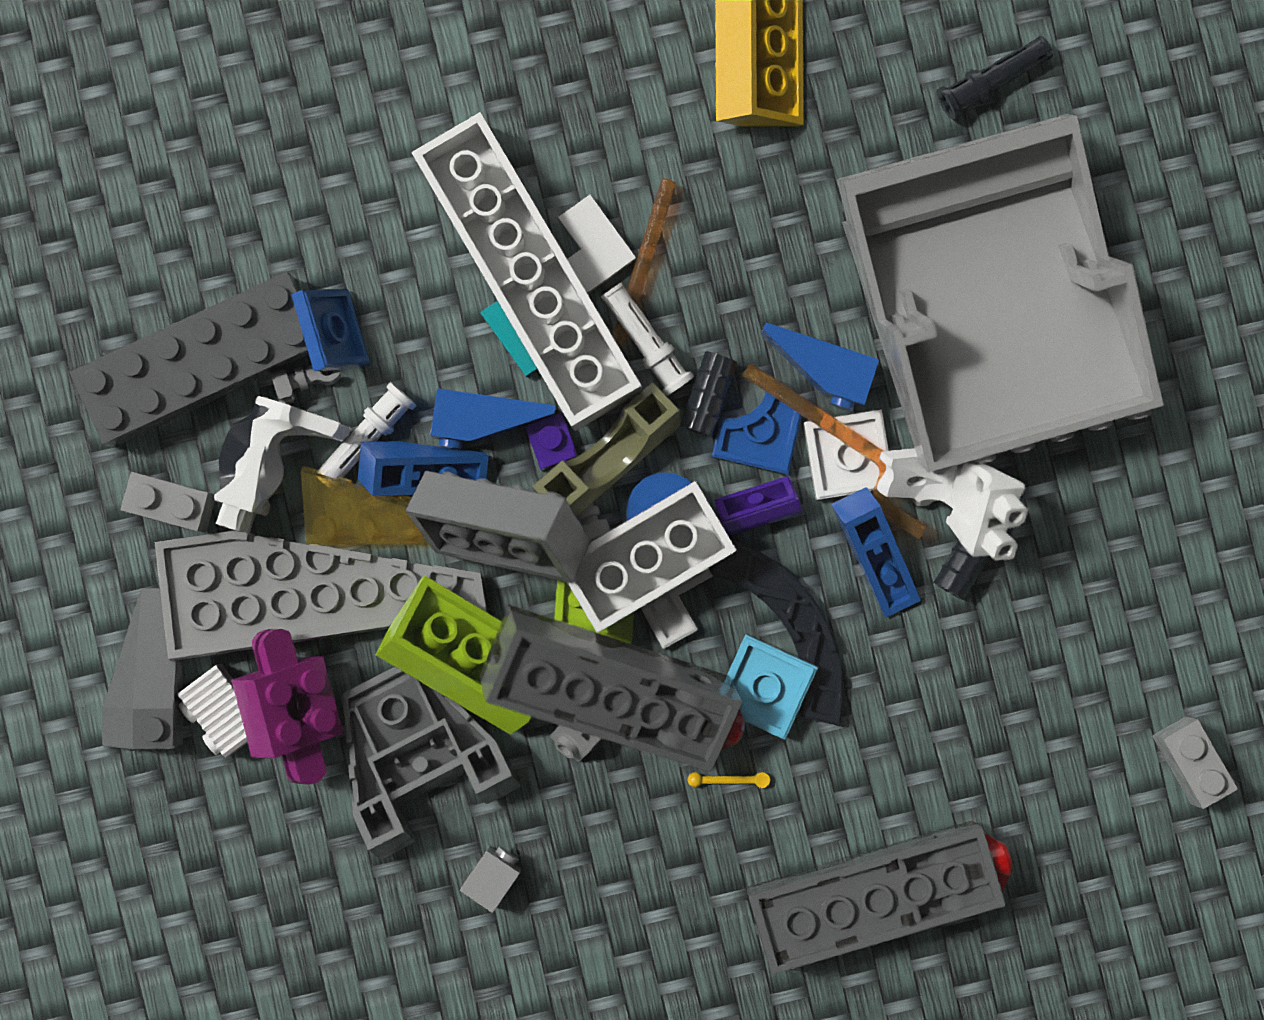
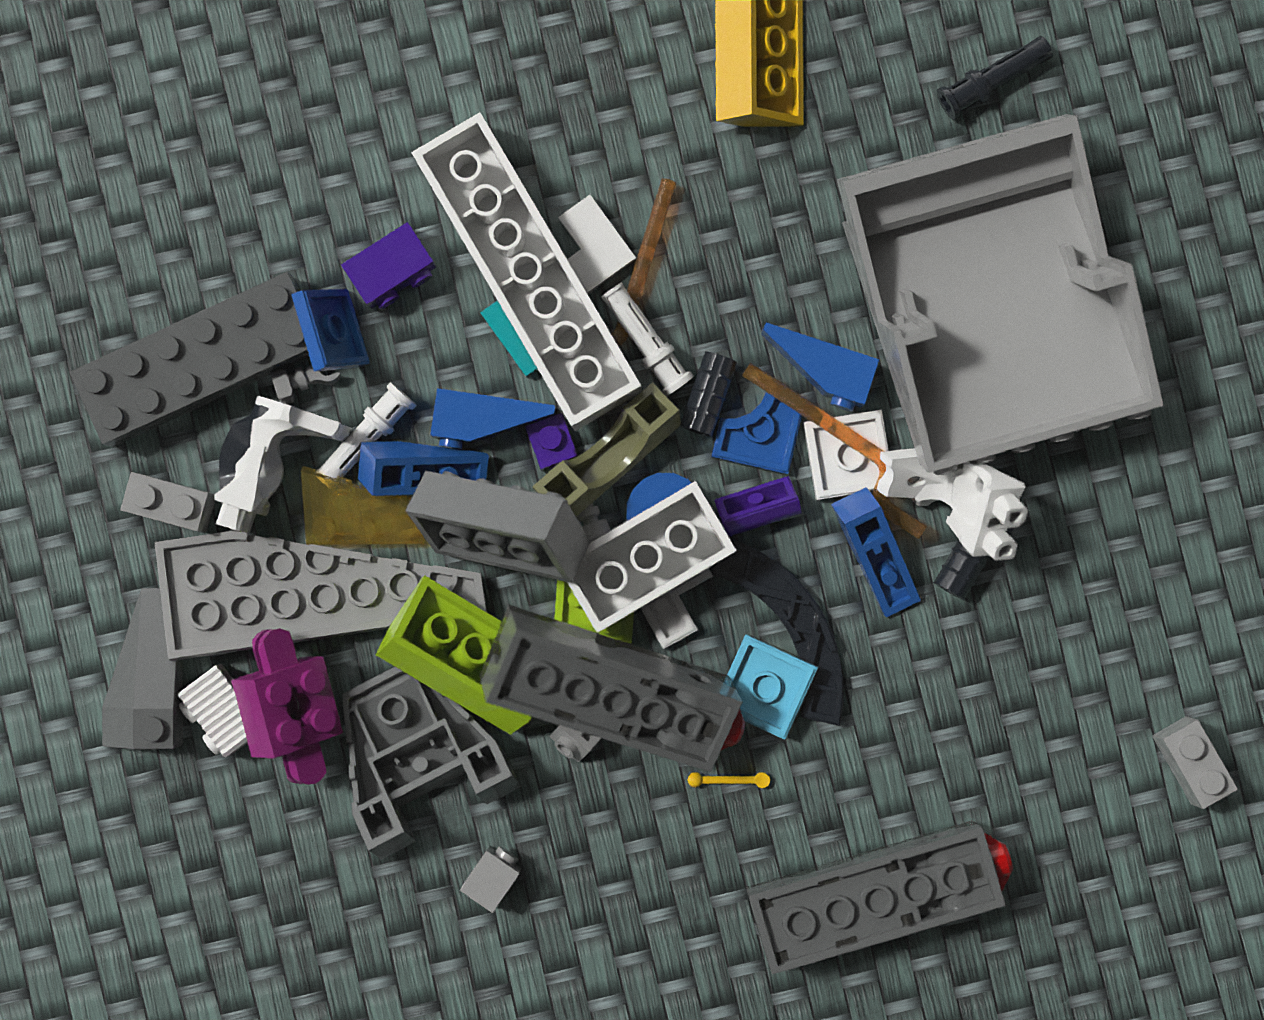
(389, 267): none -> dark purple brick

